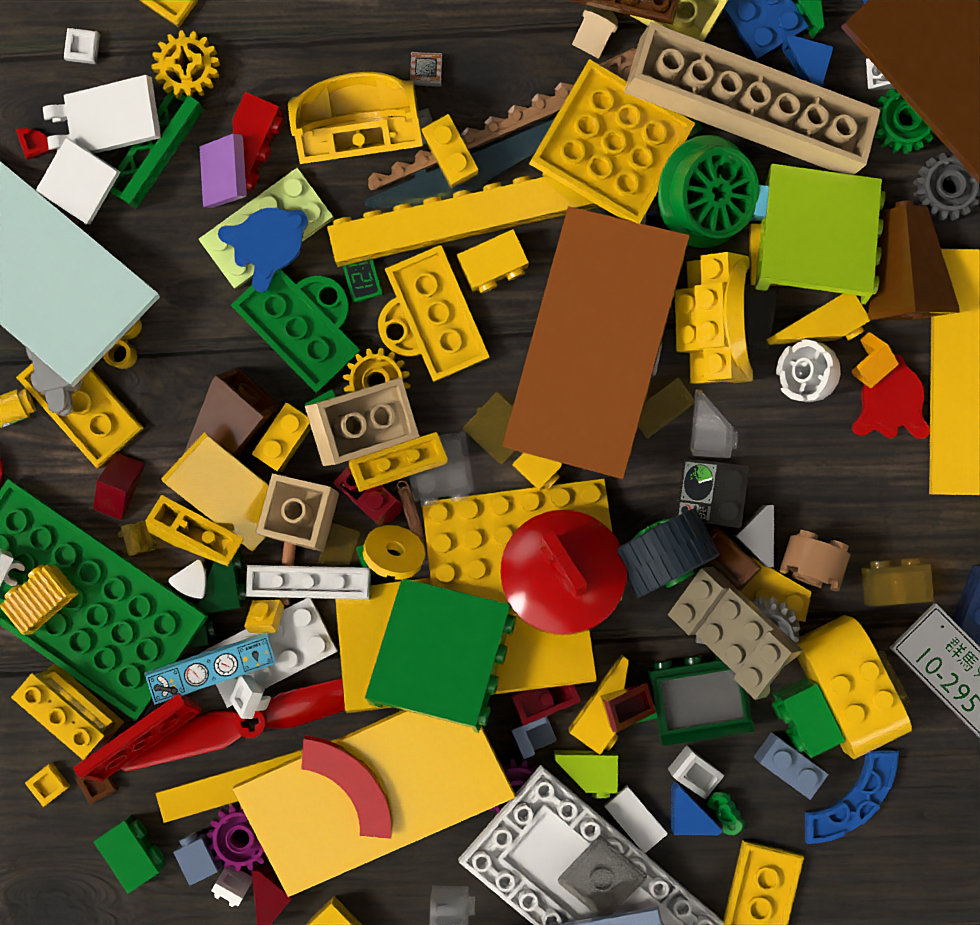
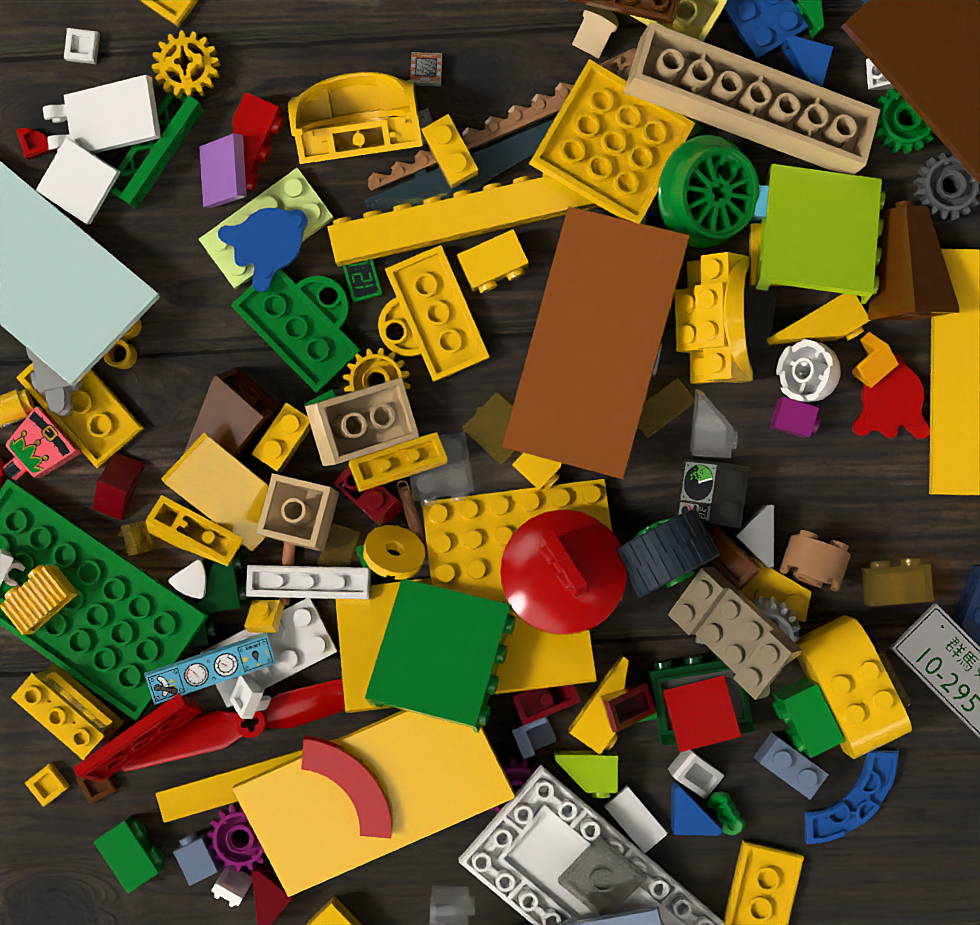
(39, 446): none -> torso
(701, 713): none -> red tile
(795, 418): none -> magenta brick

